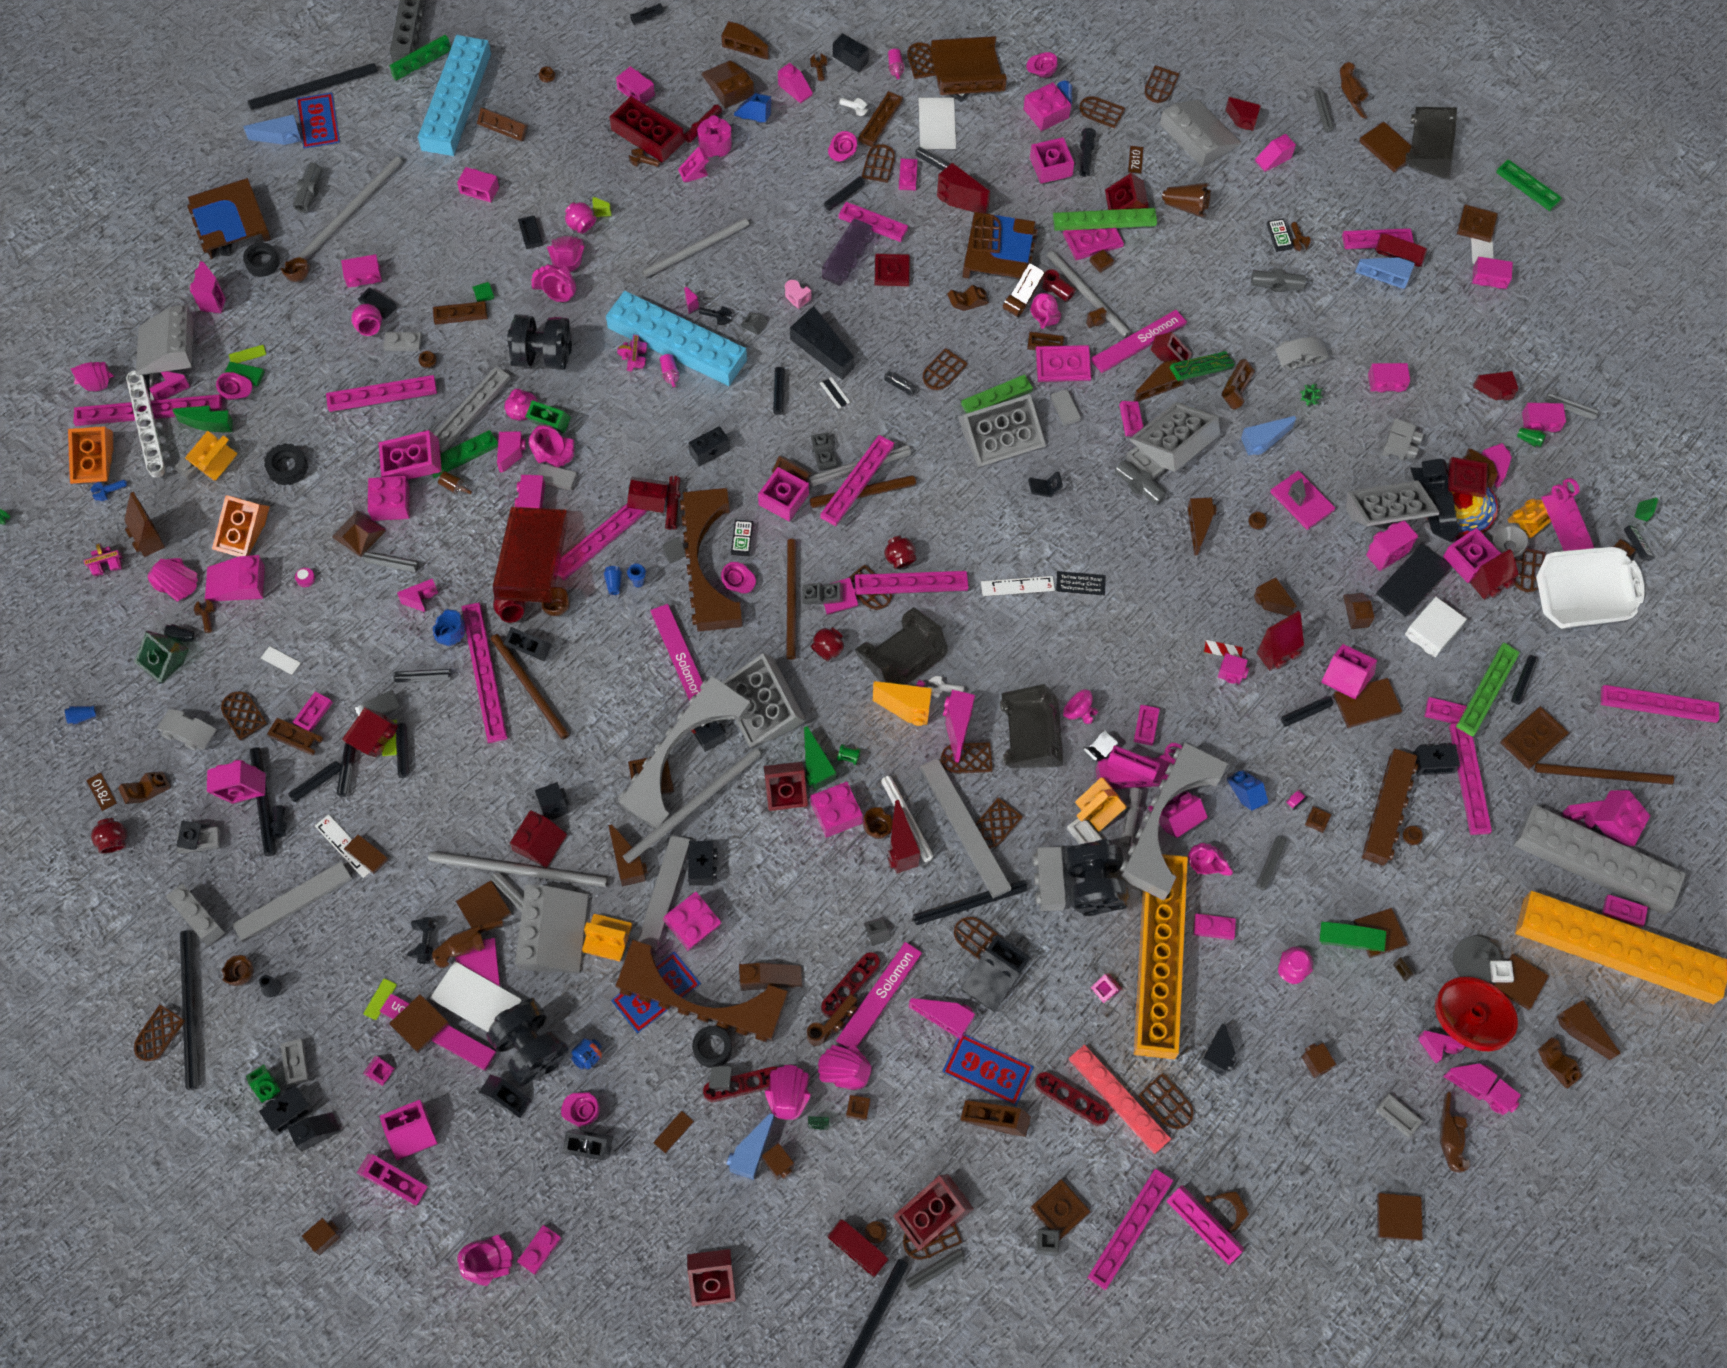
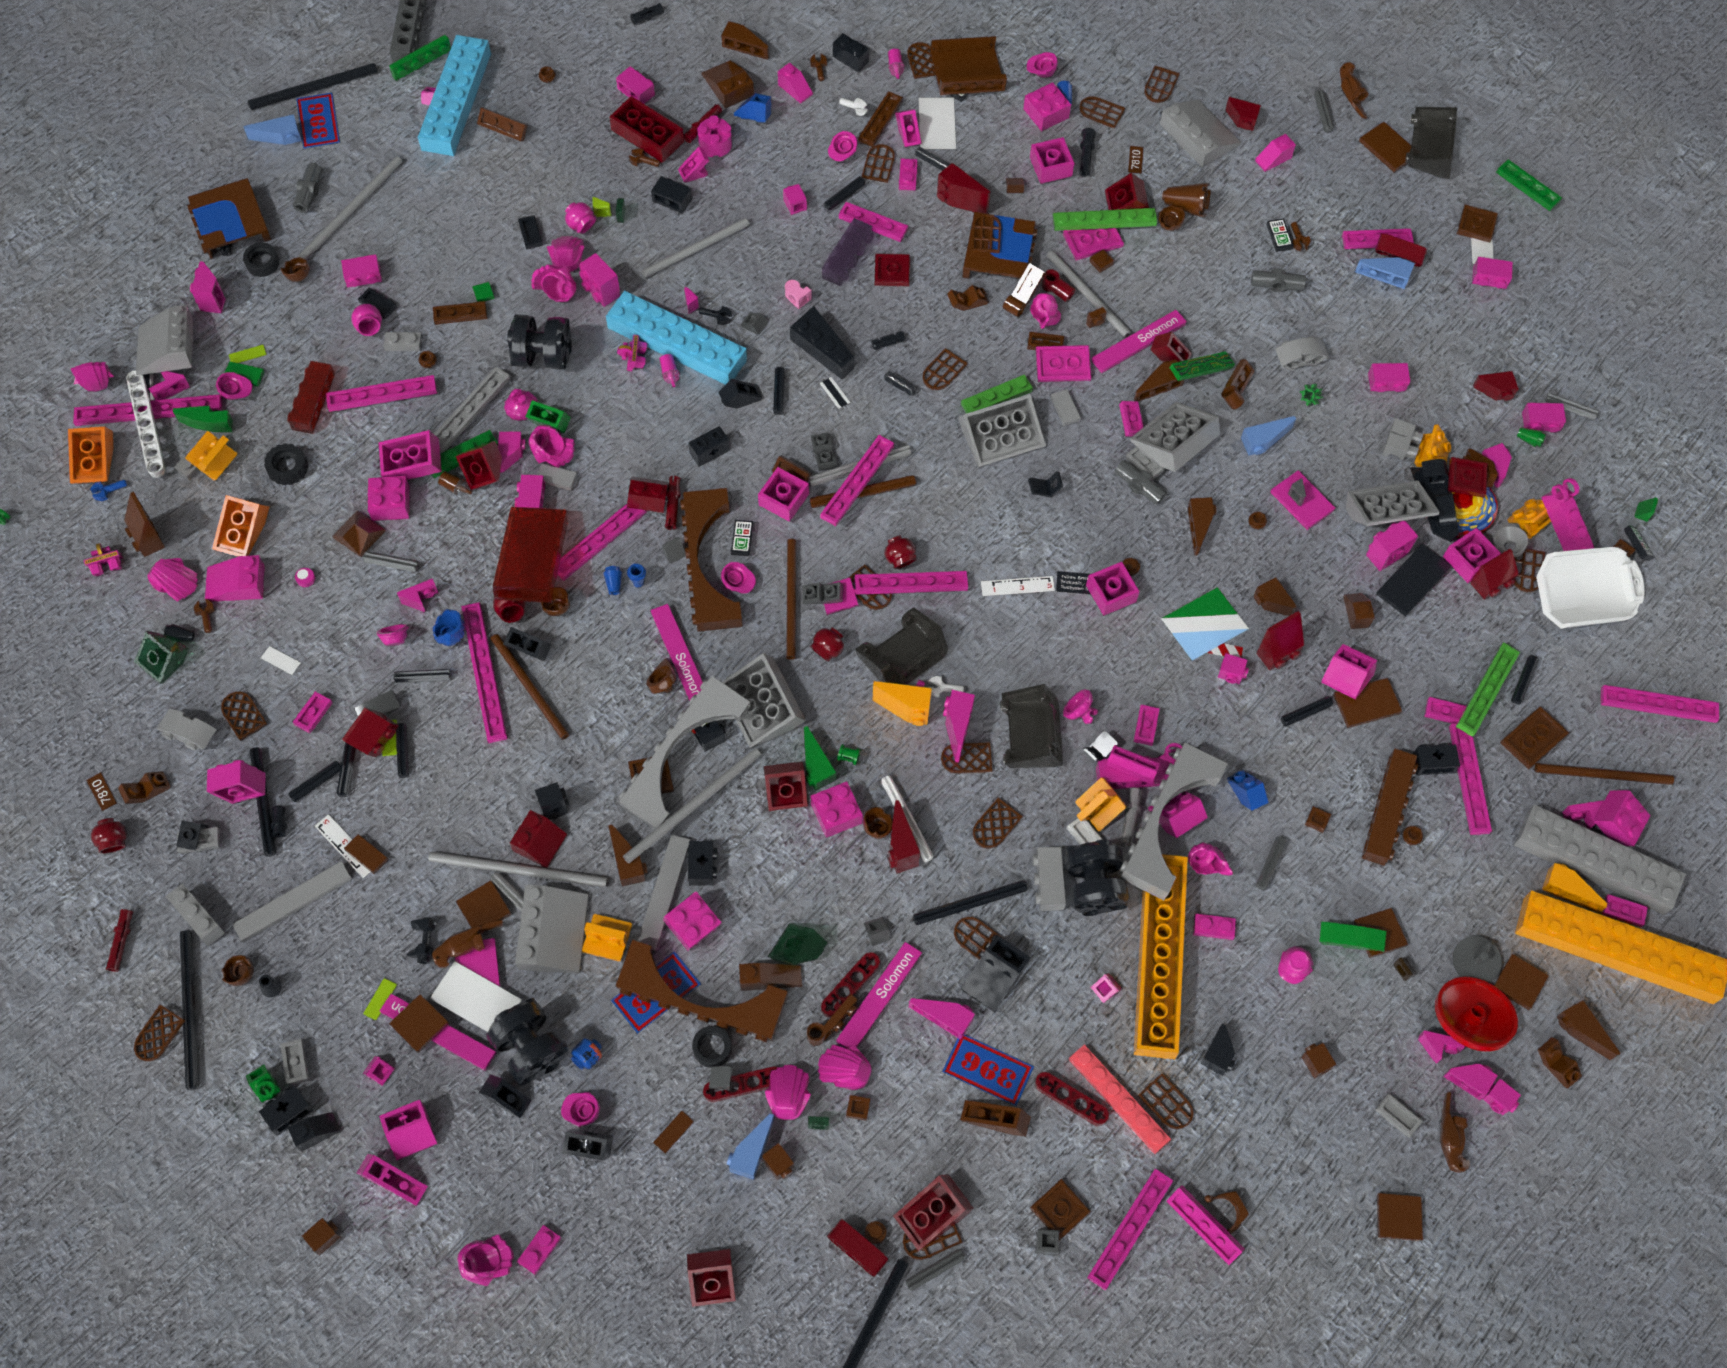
(78, 714): blue cone -> none
(121, 932): none -> dark red pin
(293, 736): reddish brown hinge -> none
(311, 397): none -> clear red brick
(393, 634): none -> dark pink hat
(427, 95): none -> slope
(478, 184): dark pink brick -> none
(481, 464): none -> dark red slope
(599, 280): none -> dark pink brick
(620, 210): none -> clear green tile
(662, 678): none -> reddish brown piece
(671, 194): none -> black brick
(739, 394): none -> black slope
(794, 199): none -> dark pink brick
(798, 945): none -> clear green slope
(888, 340): none -> black axle
(908, 127): none -> dark pink slope
(965, 828): light grey tile -> none
(1014, 185): none -> reddish brown slope
(1112, 588): none -> dark pink brick
(1131, 565): none -> reddish brown plate
(1171, 218): none -> reddish brown hair
(1204, 623): none -> sticker
(1296, 799): dark pink piece -> none
(1433, 446): none -> light orange bracket
(1435, 627): white brick -> none
(1501, 971): white tile -> none
(1571, 887): none -> light orange slope

